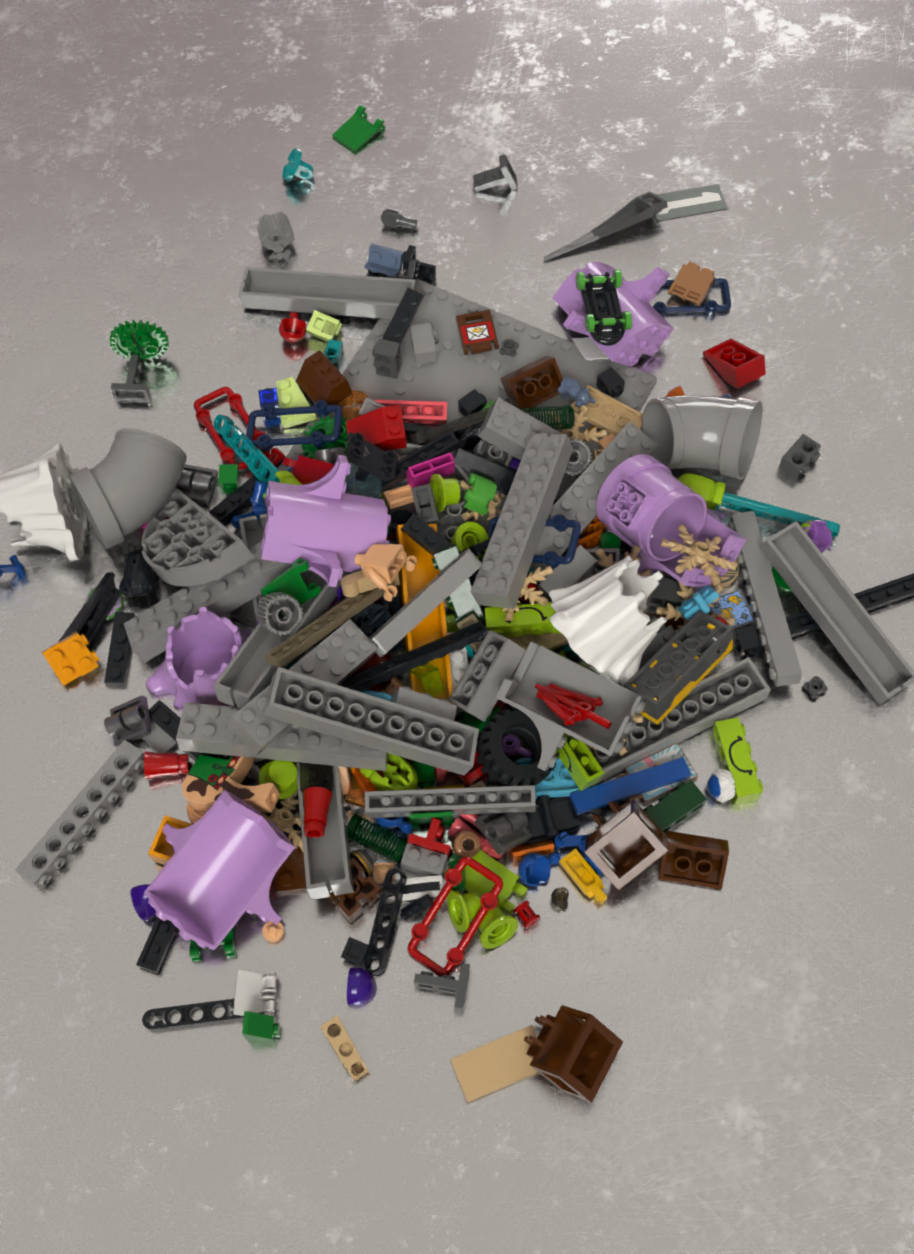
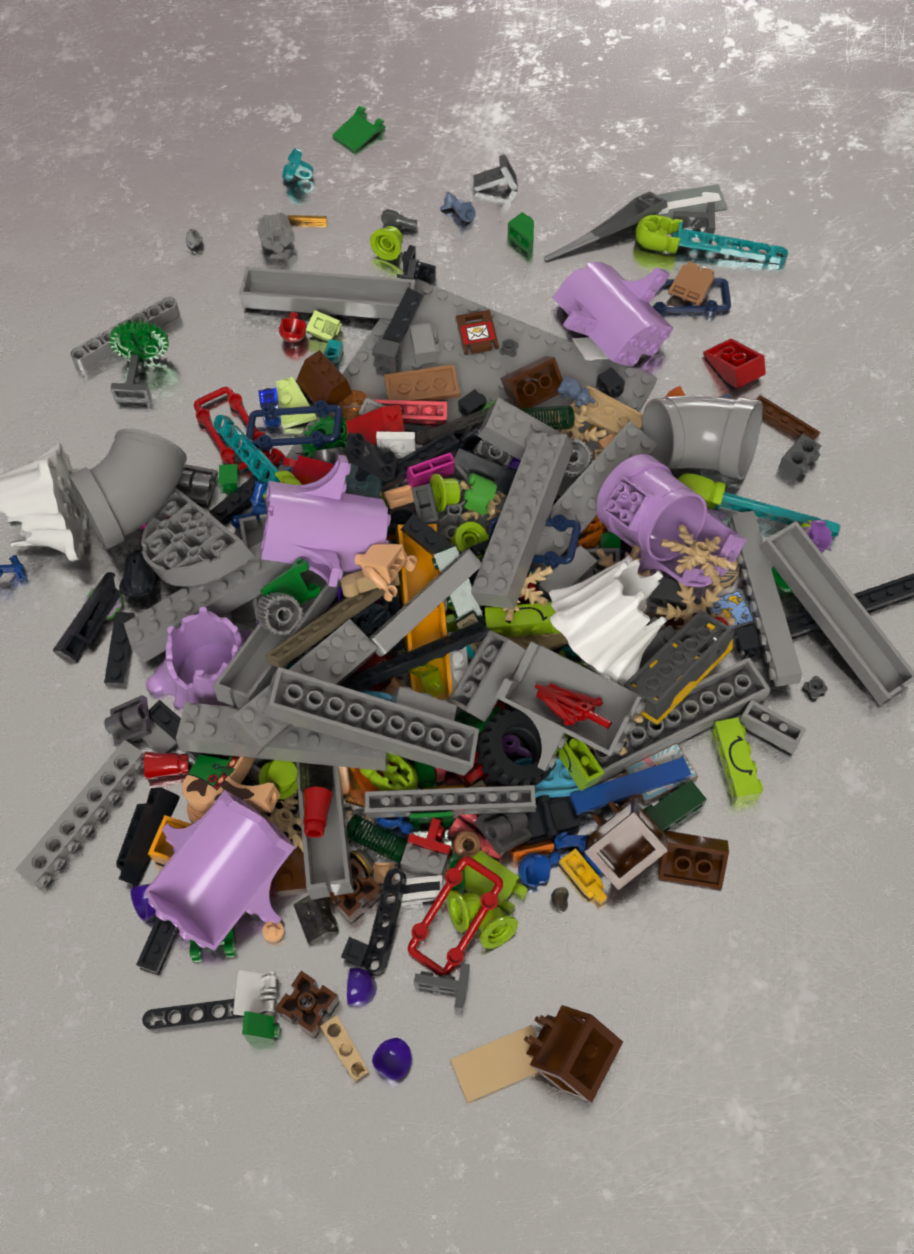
(71, 658): light orange plate -> none
(99, 346): none -> light grey beam
(142, 832): none -> black wedge
(193, 237): none -> light grey tile
(293, 1006): none -> reddish brown brick
(305, 218): none -> pearl gold bar
(315, 918): none -> clear smoke bracket
(384, 260): sand blue bracket -> none
(387, 242): none -> lime piece
(392, 1058): none -> dark purple helmet
(399, 442): none -> white tile
(417, 907): black axle -> none
(423, 384): none -> medium nougat plate
(463, 209): none -> sand blue animal
(522, 230): none -> green slope
(533, 918): red bush -> none
(602, 307): black piece -> none
(653, 232): none -> piece
(698, 220): none -> dark grey bracket
(699, 601): medium azure plate -> none
(721, 785): white hair -> none
(772, 726): none -> light grey brick
(786, 421): none -> reddish brown tile

